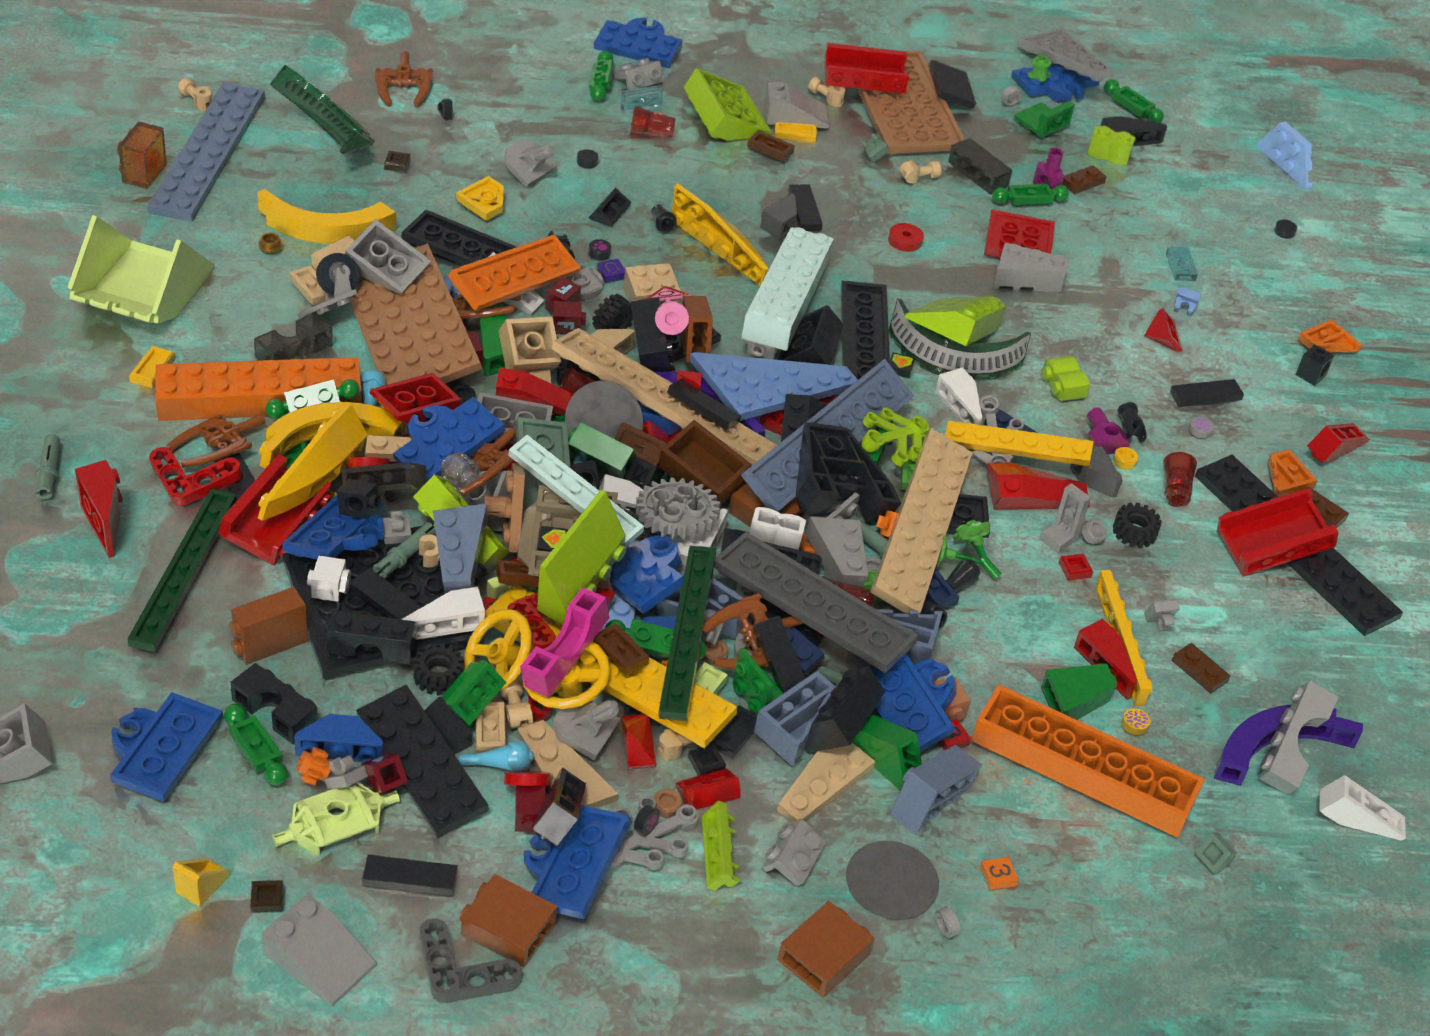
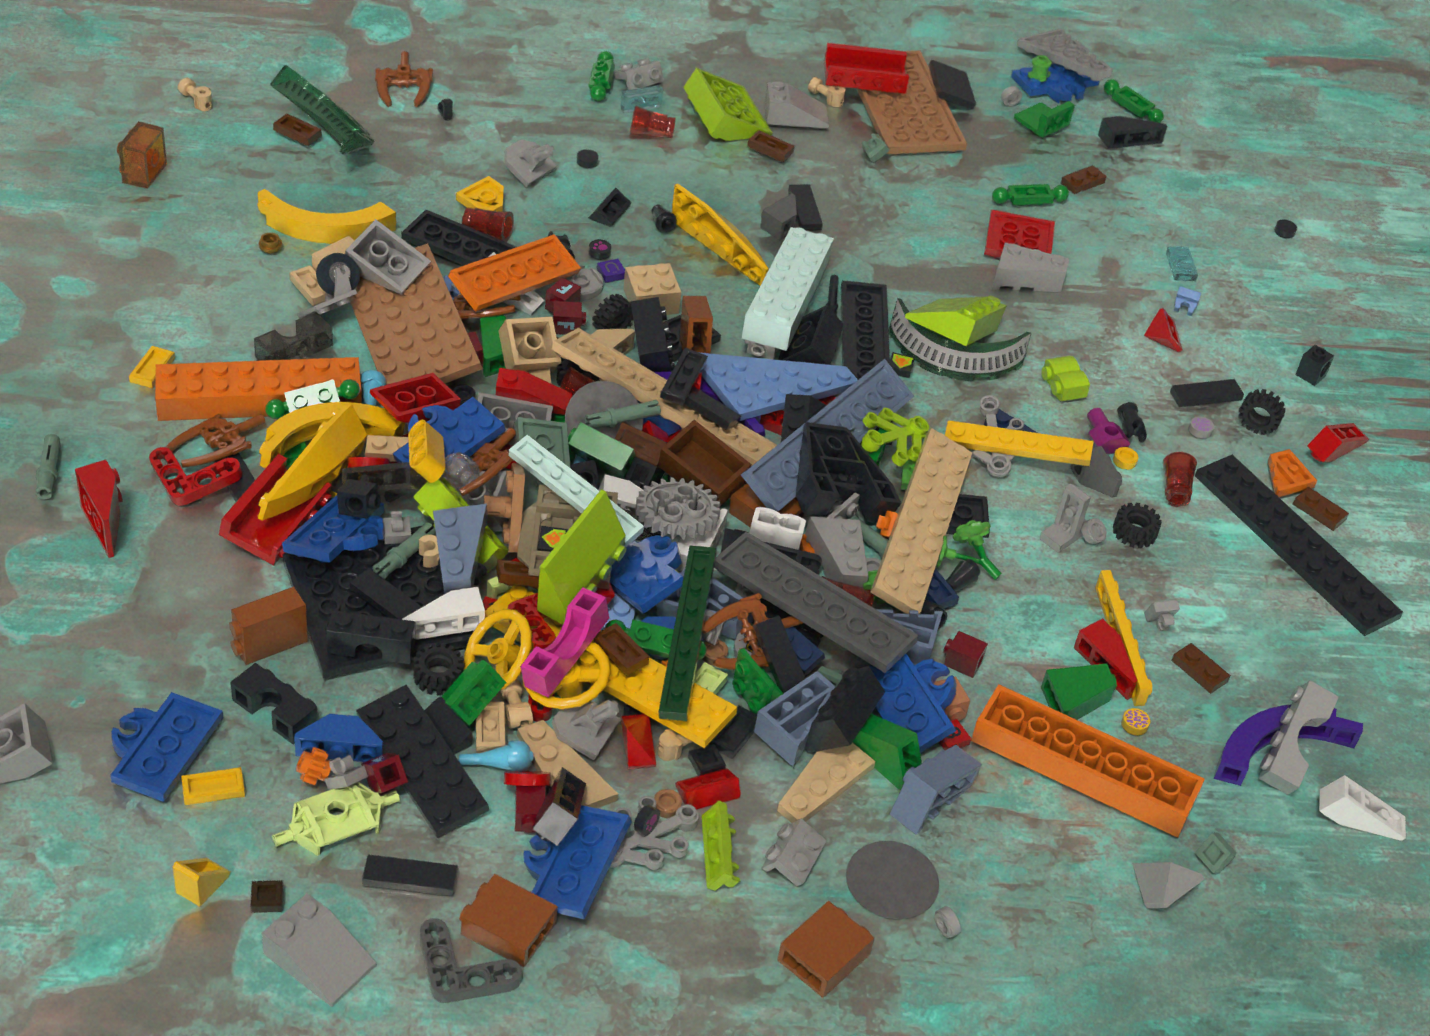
(135, 276): yellowish green windscreen -> none
(181, 572): dark green plate -> none
(206, 152): sand blue plate -> none
(213, 786): none -> yellow tile
(255, 744): green plate -> none
(297, 129): none -> reddish brown plate
(329, 578): white brick -> none
(397, 161): dark brown tile -> none
(426, 451): none -> yellow beam
(493, 223): none -> clear red plant
(612, 416): none -> sand green pin
(638, 41): blue plate -> none
(670, 316): bright pink piece -> none
(683, 376): none -> black tile
(796, 132): yellow tile -> none
(833, 291): none -> black piece
(905, 237): red piece -> none
(912, 171): tan leg -> none
(960, 395): white slope -> none
(964, 653): none -> dark red brick
(979, 165): clear smoke brick -> none
(999, 873): orange tile -> none
(1026, 488): red wedge -> none
(1050, 171): magenta piece -> none
(1075, 567): red tile -> none
(1111, 145): lime brick -> none
(1164, 882): none -> light grey slope
(1257, 421): none -> black tyre
(1275, 532): red panel -> none
(1289, 152): light blue wing -> none
(1330, 337): orange wing -> none

